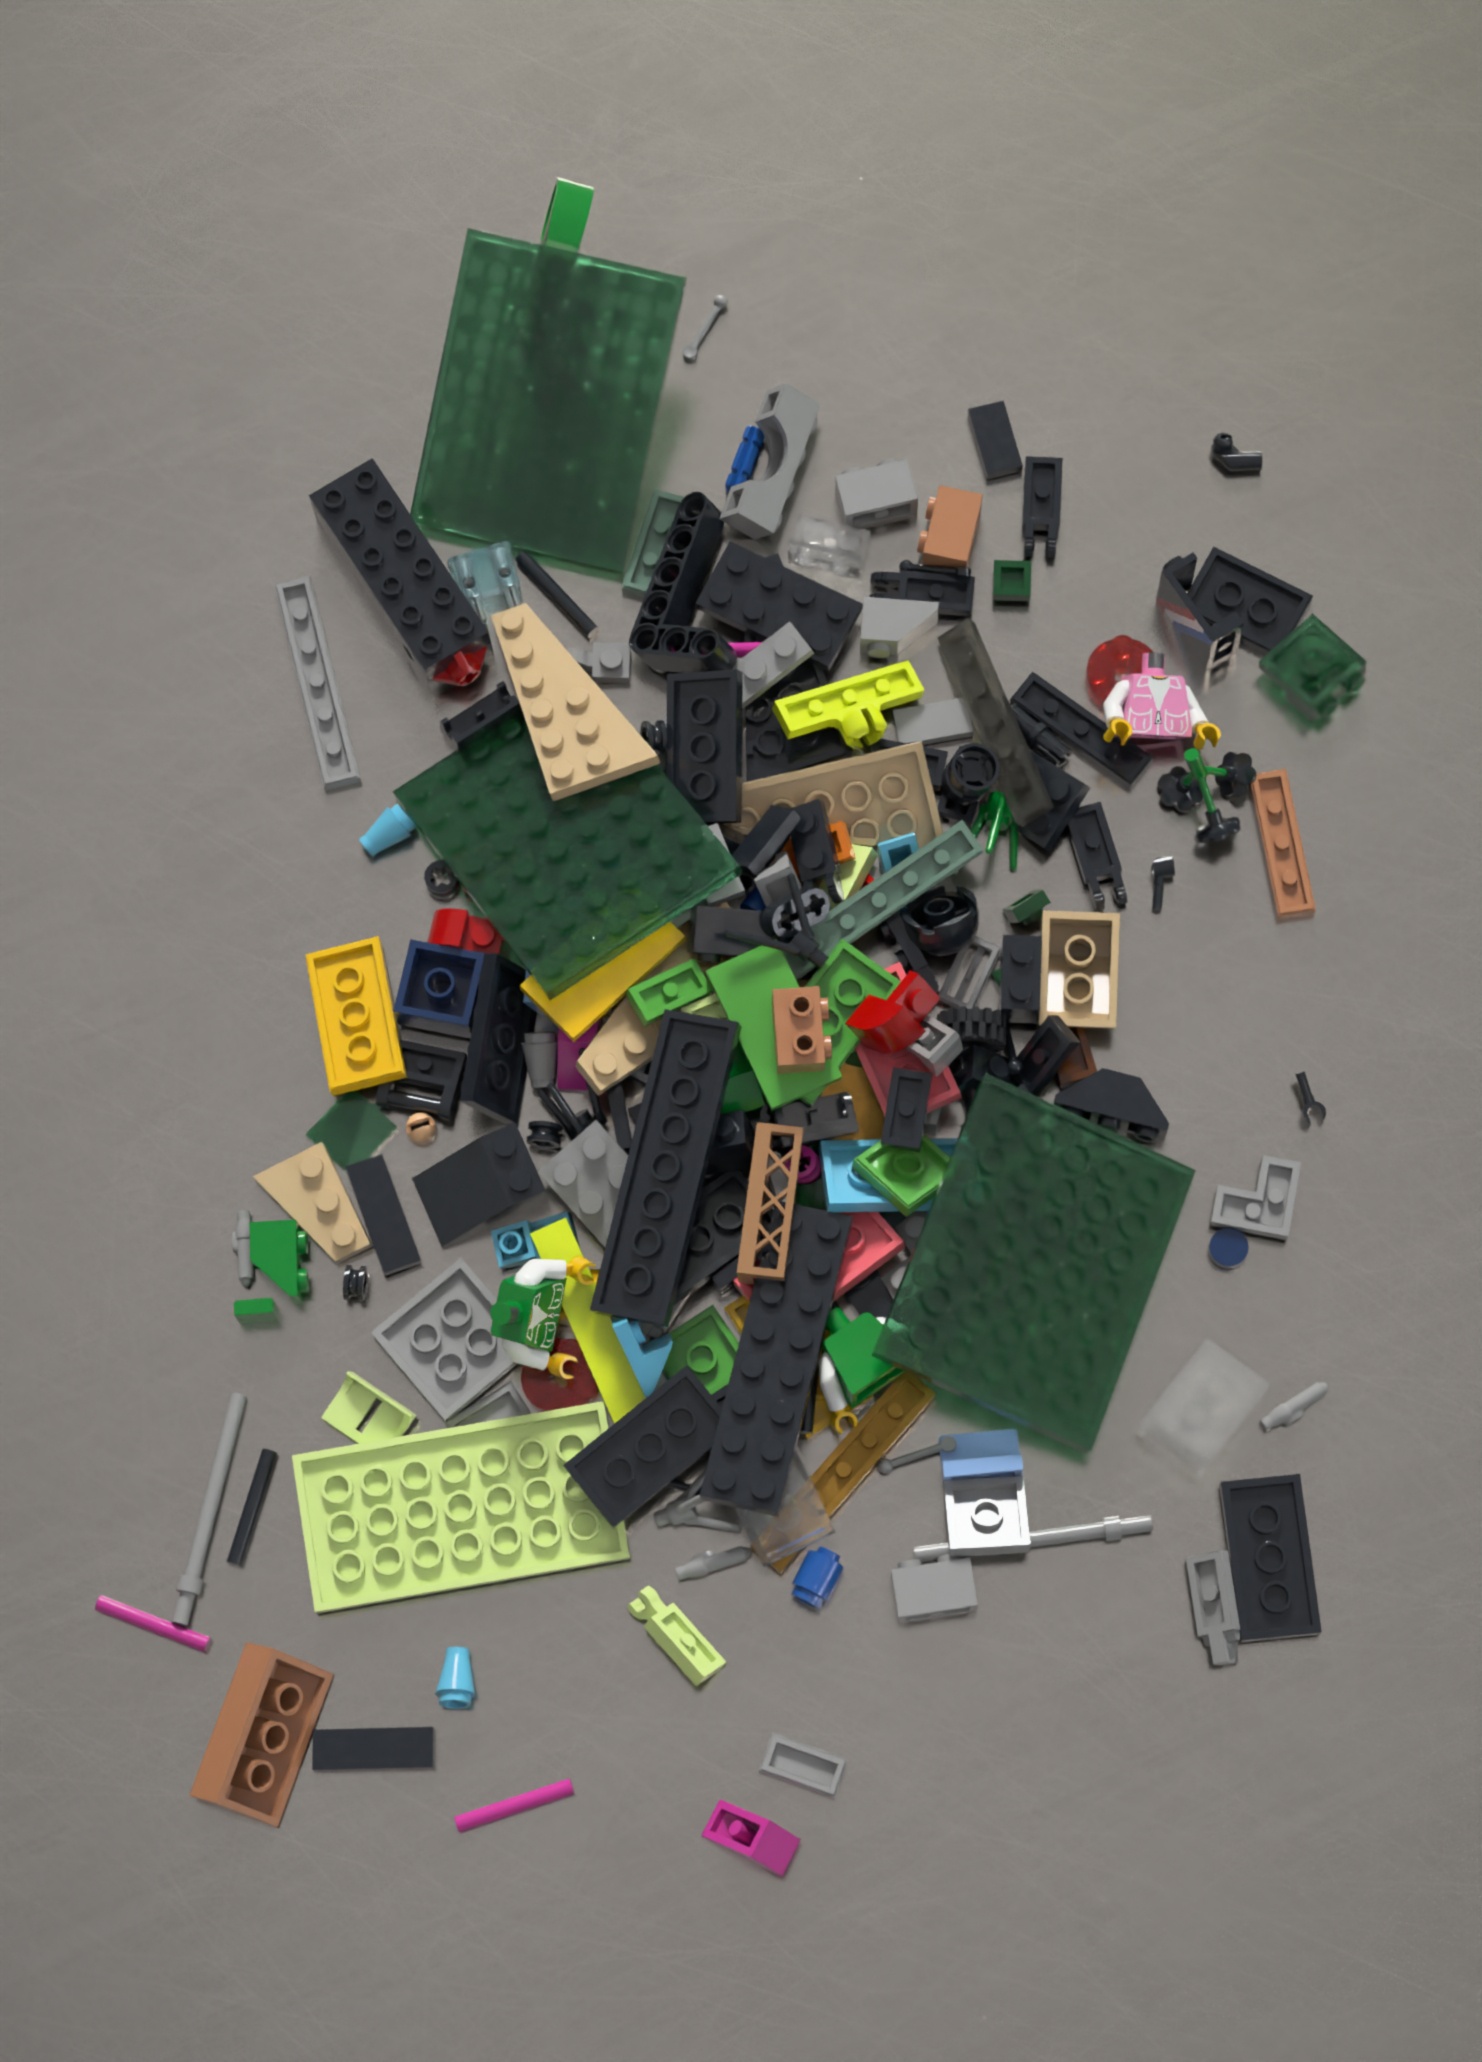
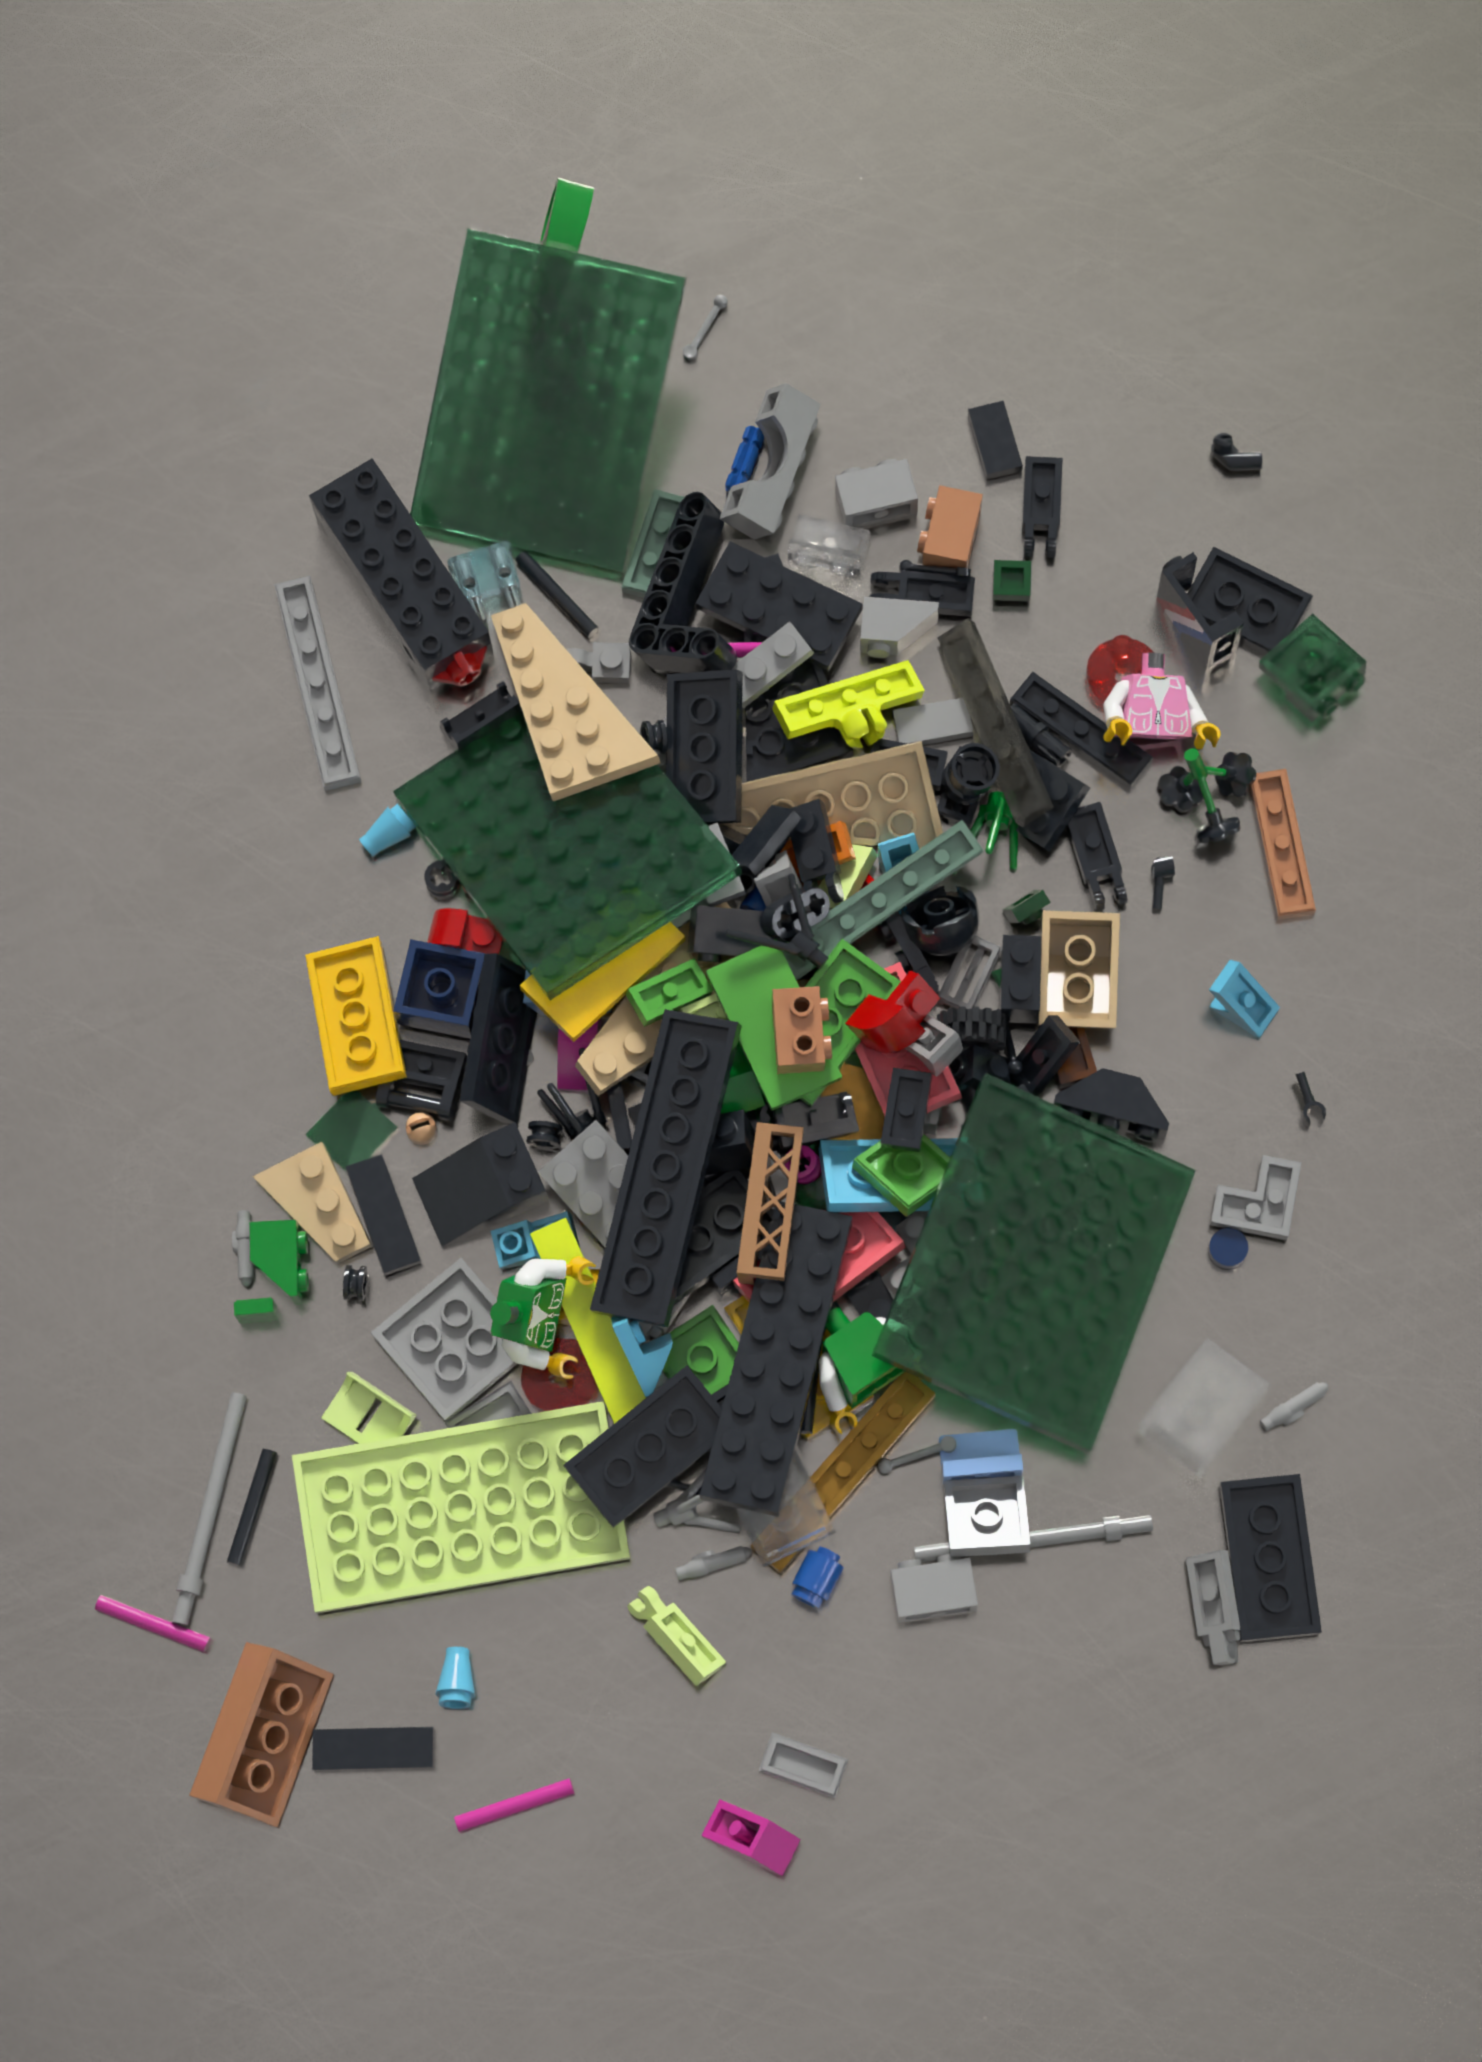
(540, 1057): light grey cone -> none
(1242, 999): none -> medium azure slope

